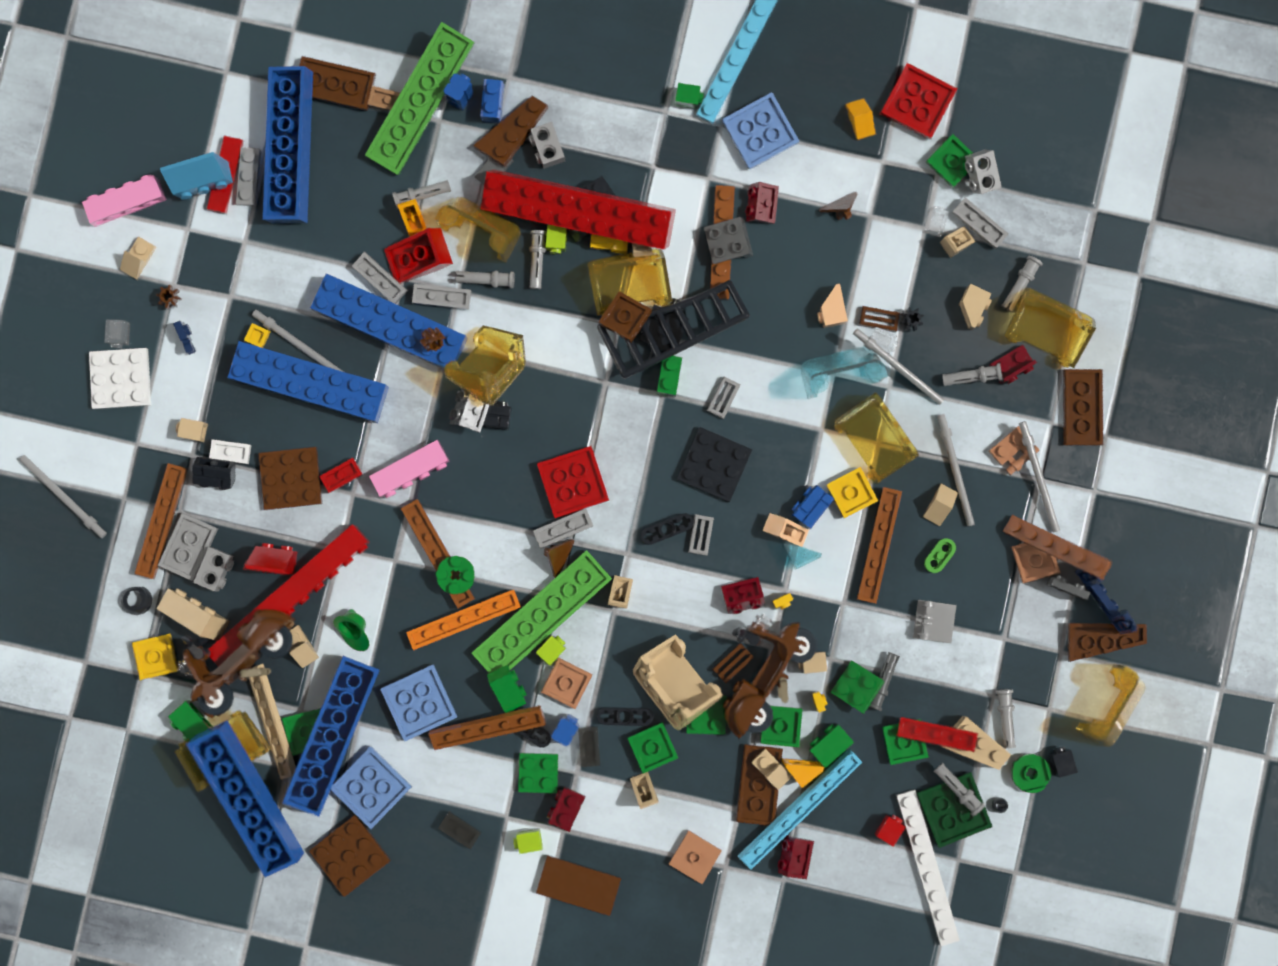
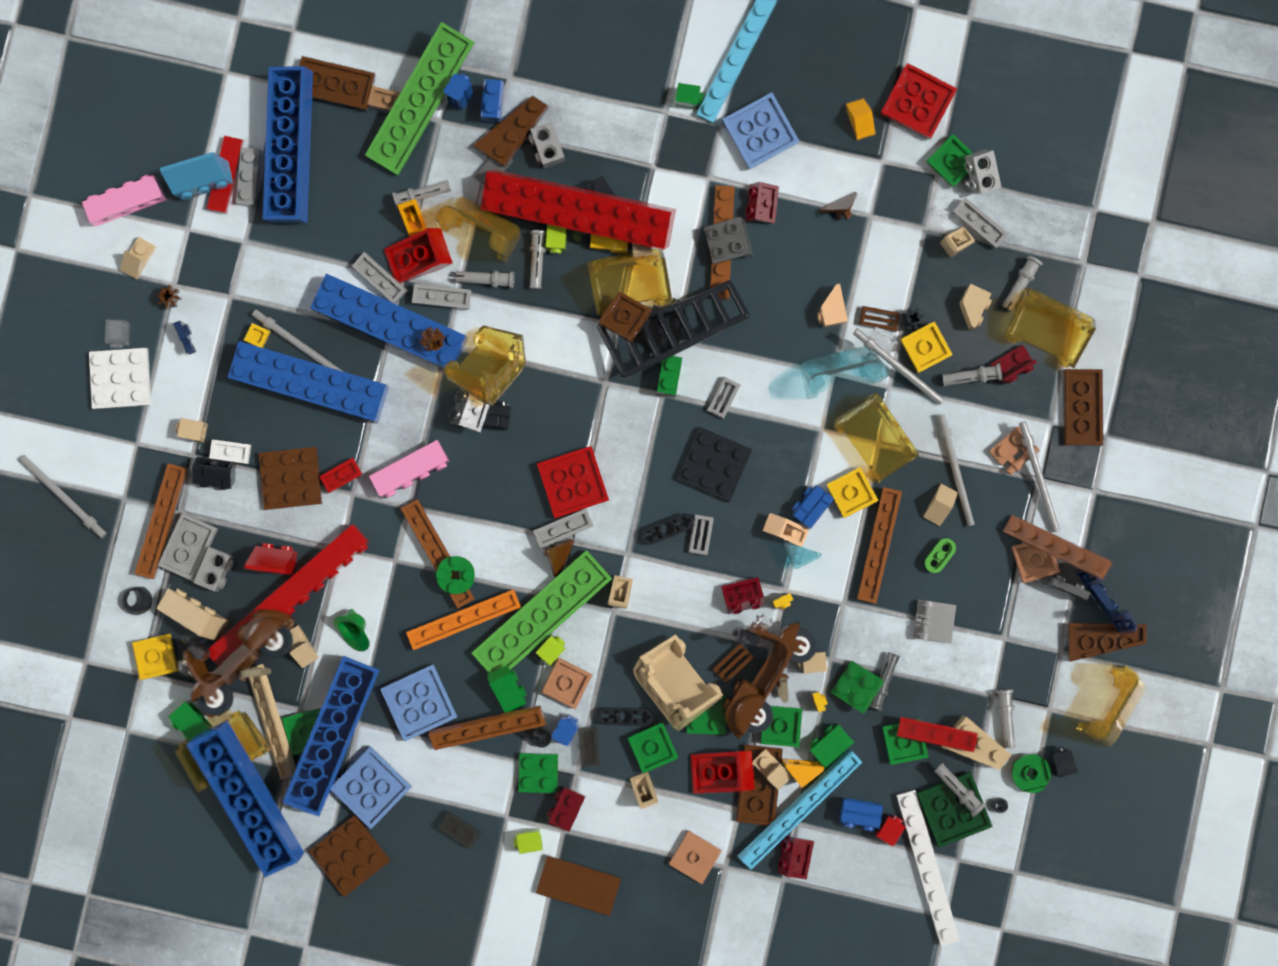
(722, 772): none -> red slope
(861, 813): none -> blue brick
(926, 347): none -> yellow plate

